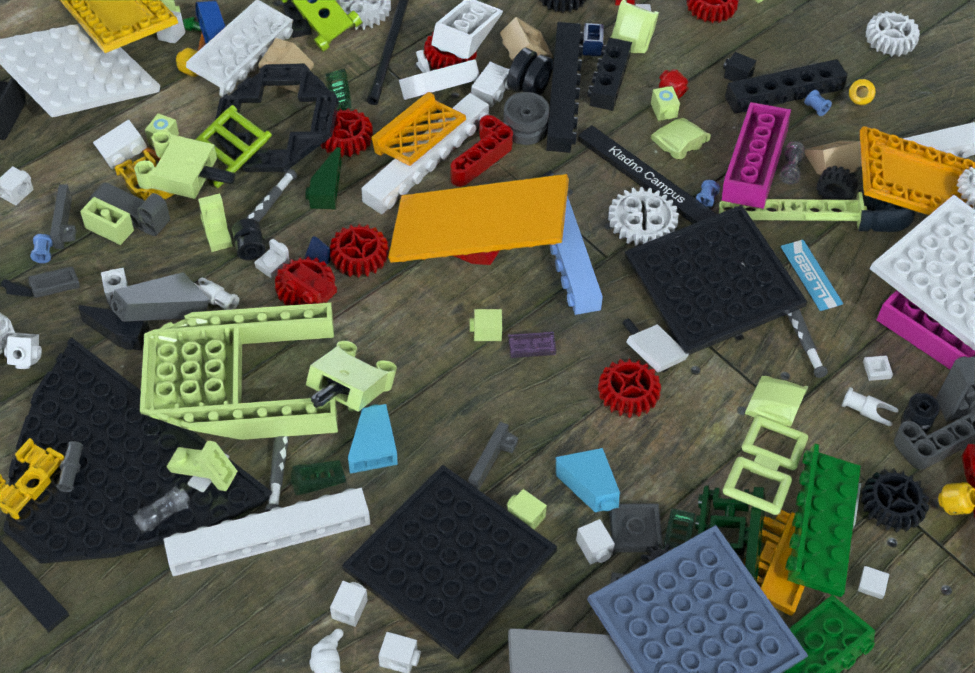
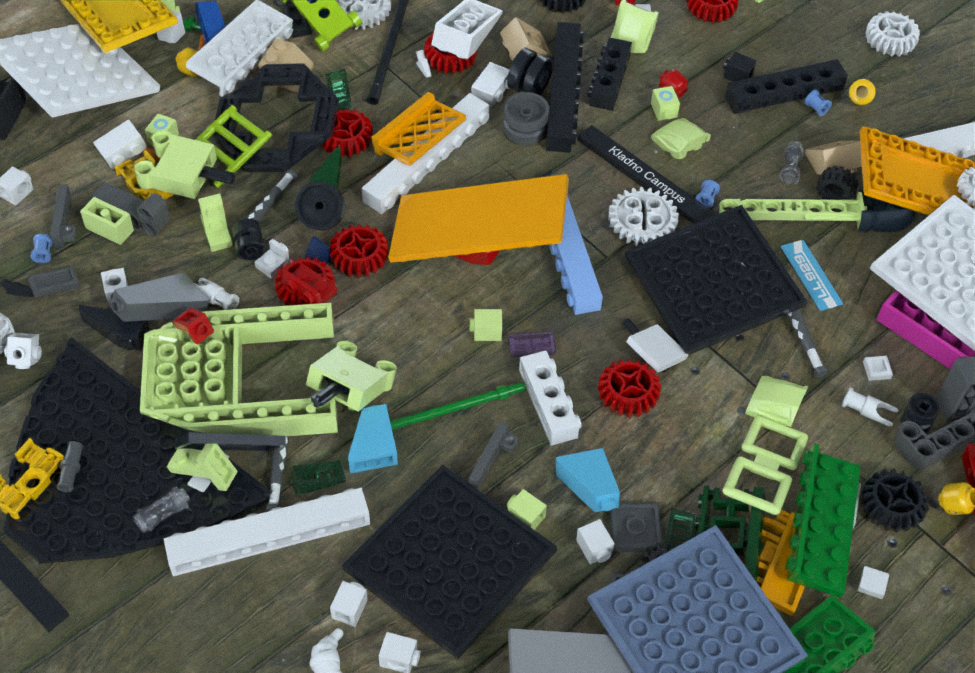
(195, 324): none -> red bracket
(236, 442): none -> black piece
(324, 193): none -> black wheel
(439, 79): white beam -> none
(494, 144): red beam -> none
(500, 393): none -> green bar
(556, 428): none -> white brick
(593, 39): dark blue slope -> none
(756, 155): dark pink brick -> none

